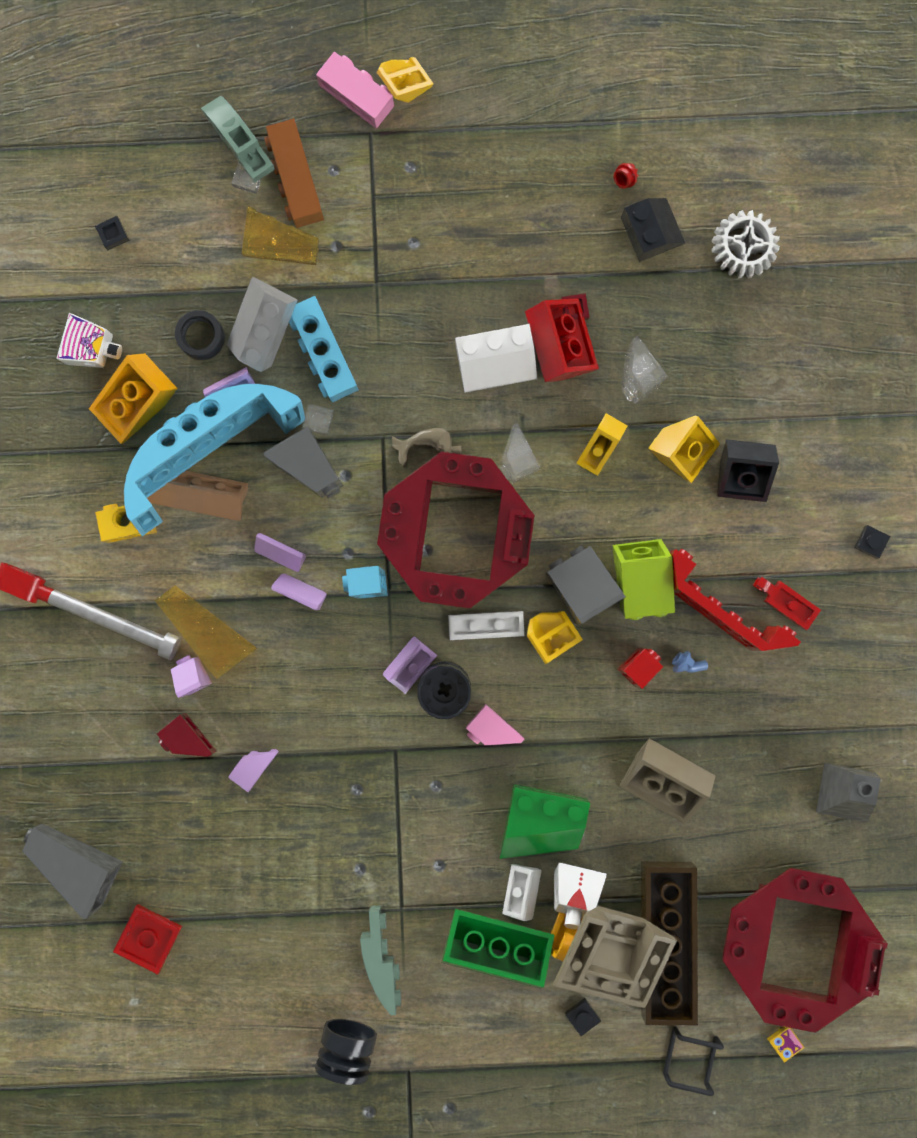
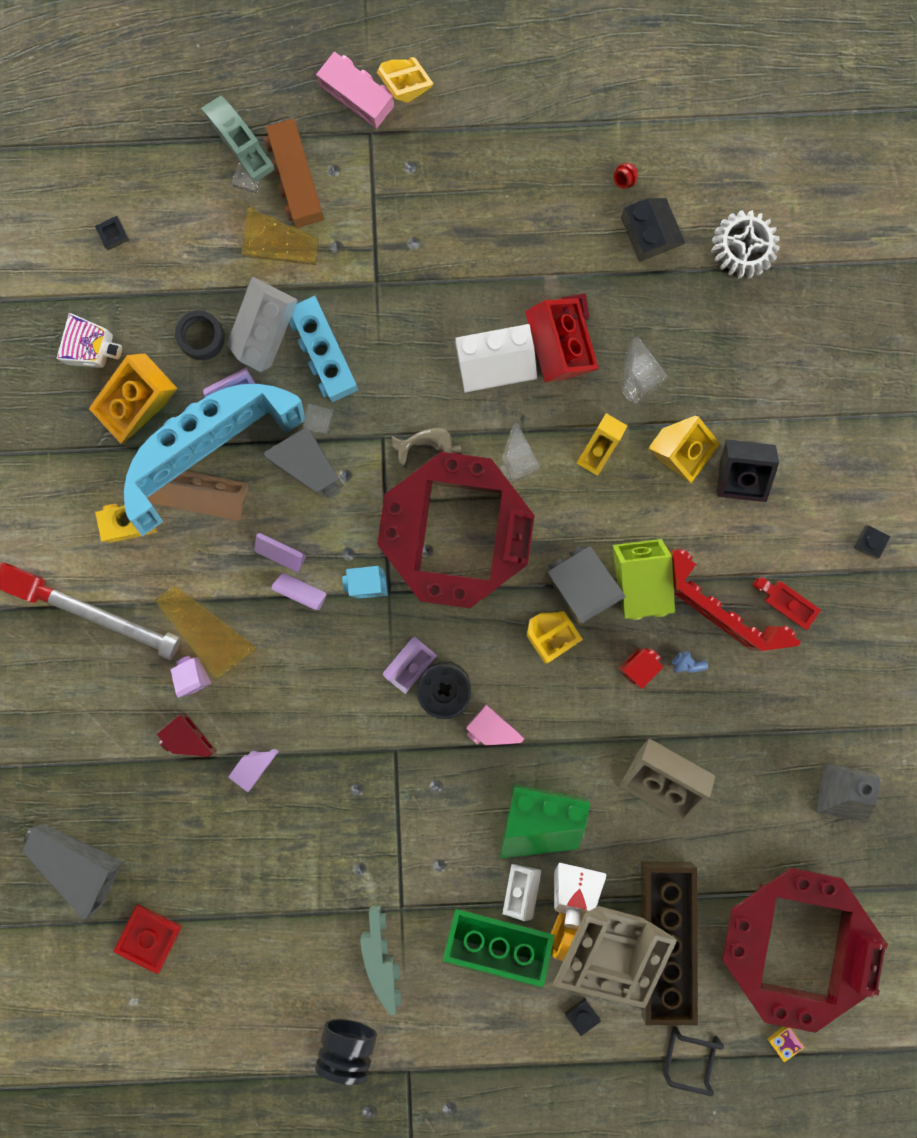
(486, 625): white tile -> none

